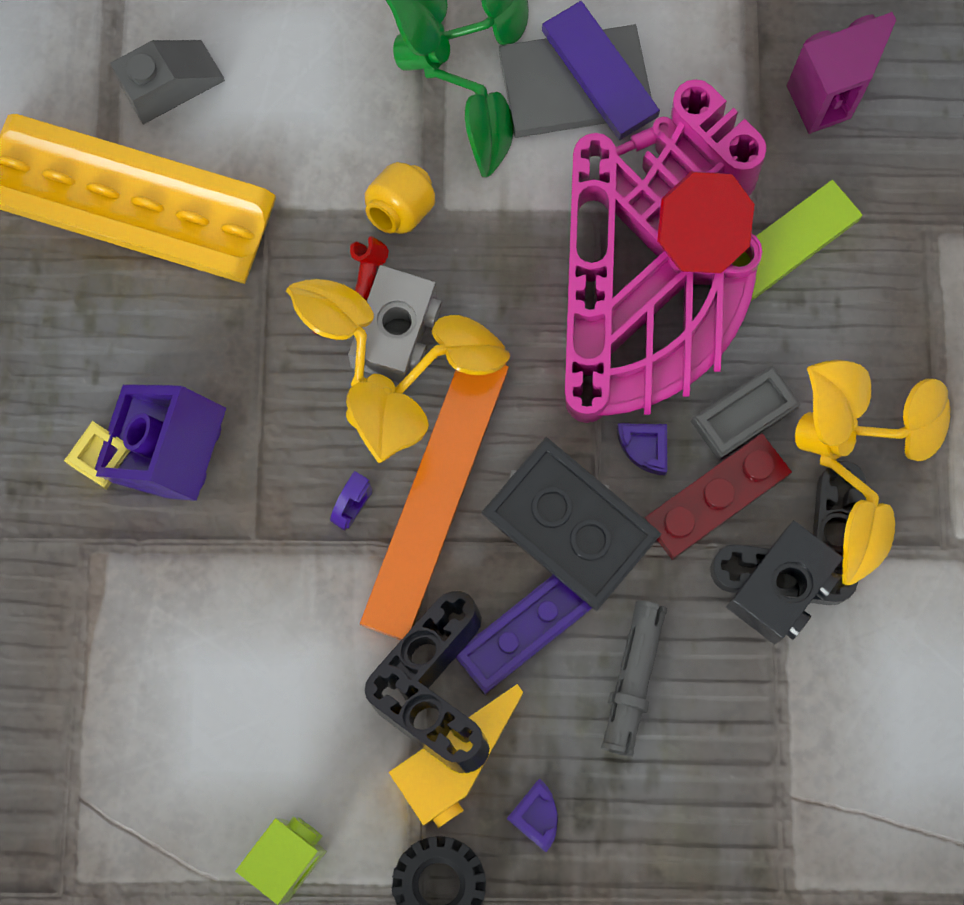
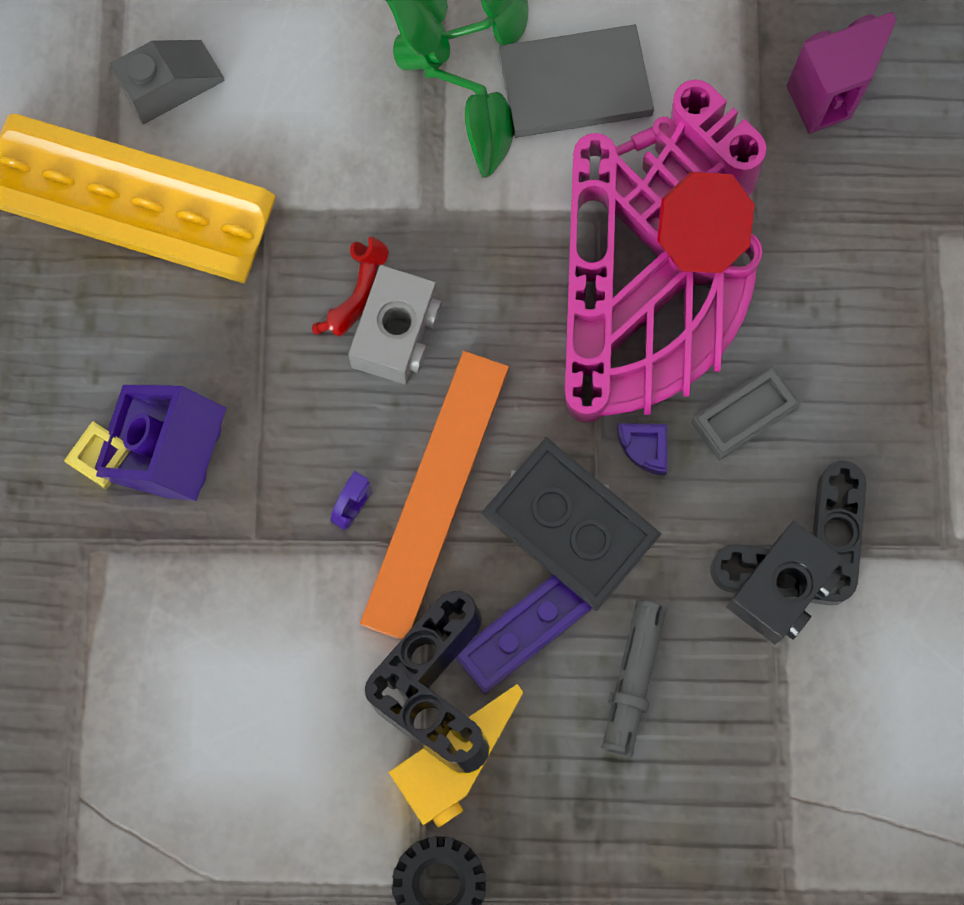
(282, 859): lime brick -> none
(375, 407): yellow plant -> none
(399, 198): yellow head -> none
(537, 816): dark purple tile -> none
(600, 70): dark purple tile -> none
(718, 496): dark red plate -> none
(801, 234): lime tile -> none
(841, 397): yellow plant -> none

